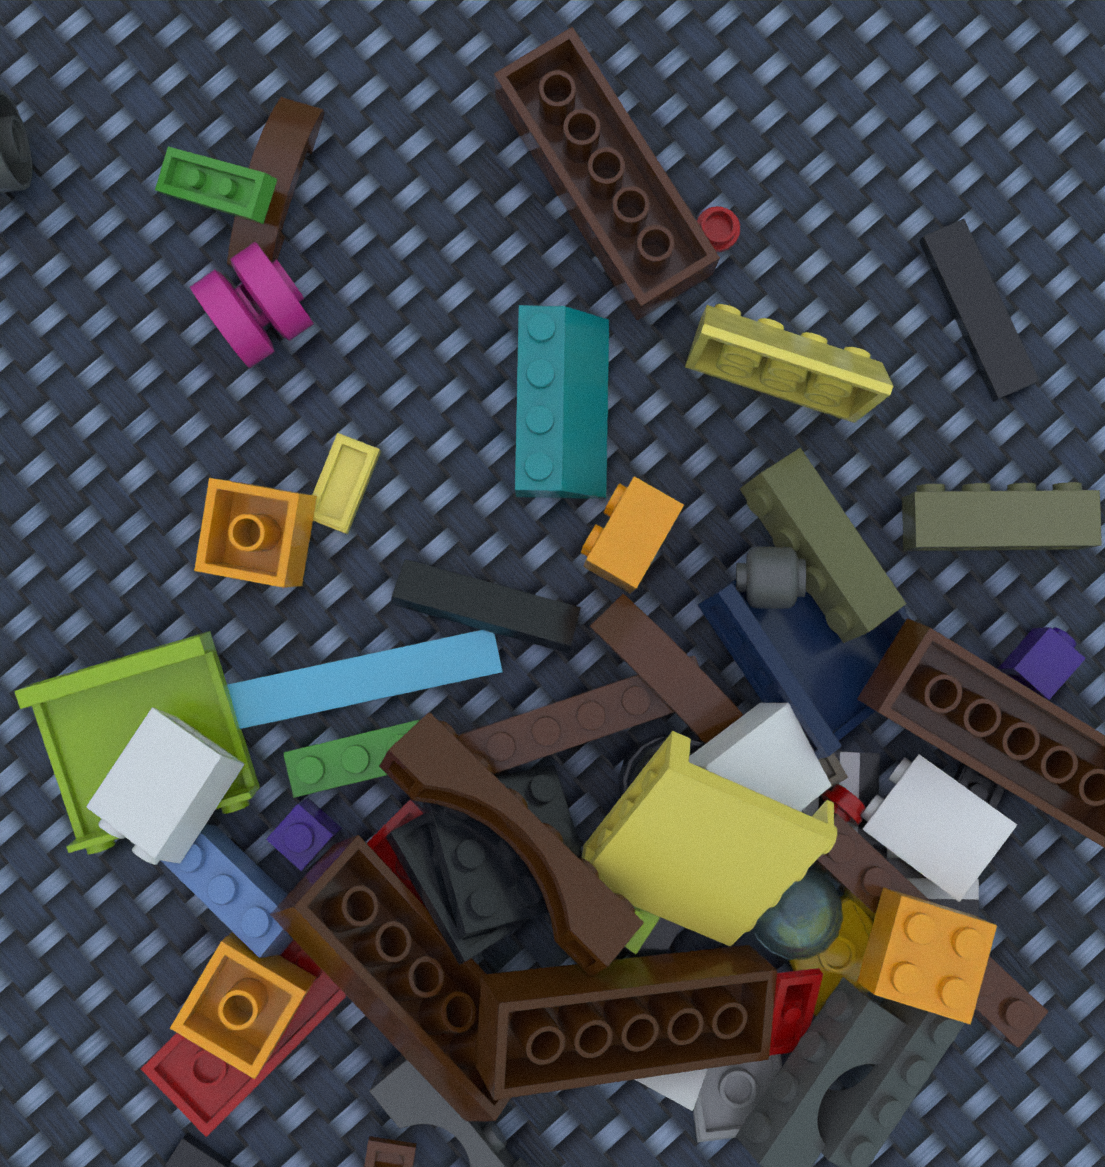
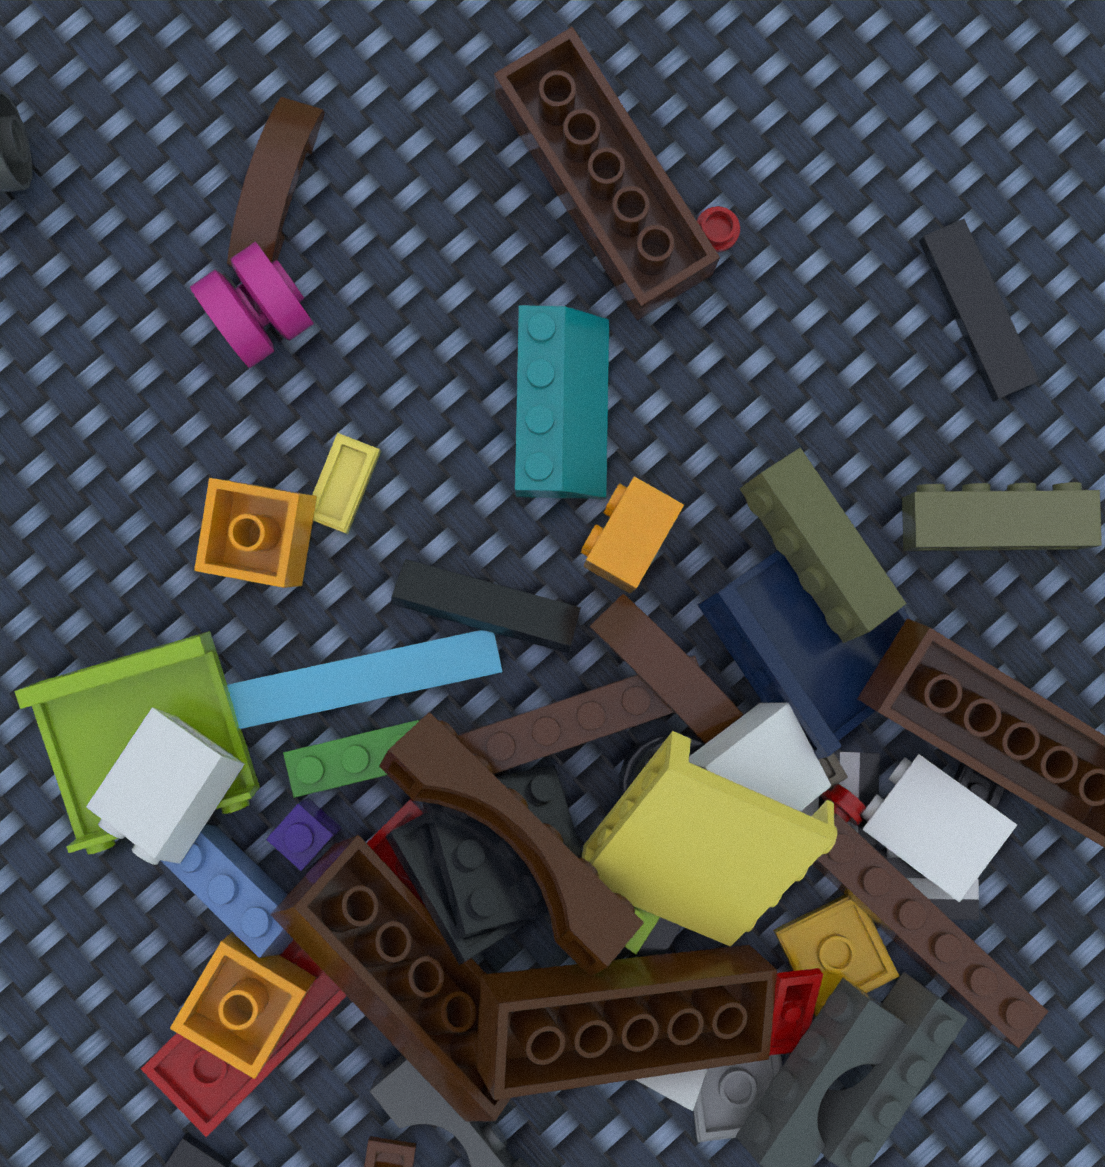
(216, 184): bright green plate -> none
(771, 577): dark grey head -> none
(787, 364): light yellow slope -> none
(803, 920): clear light blue cylinder -> none
(926, 955): light orange brick -> none
(1043, 660): dark purple brick -> none

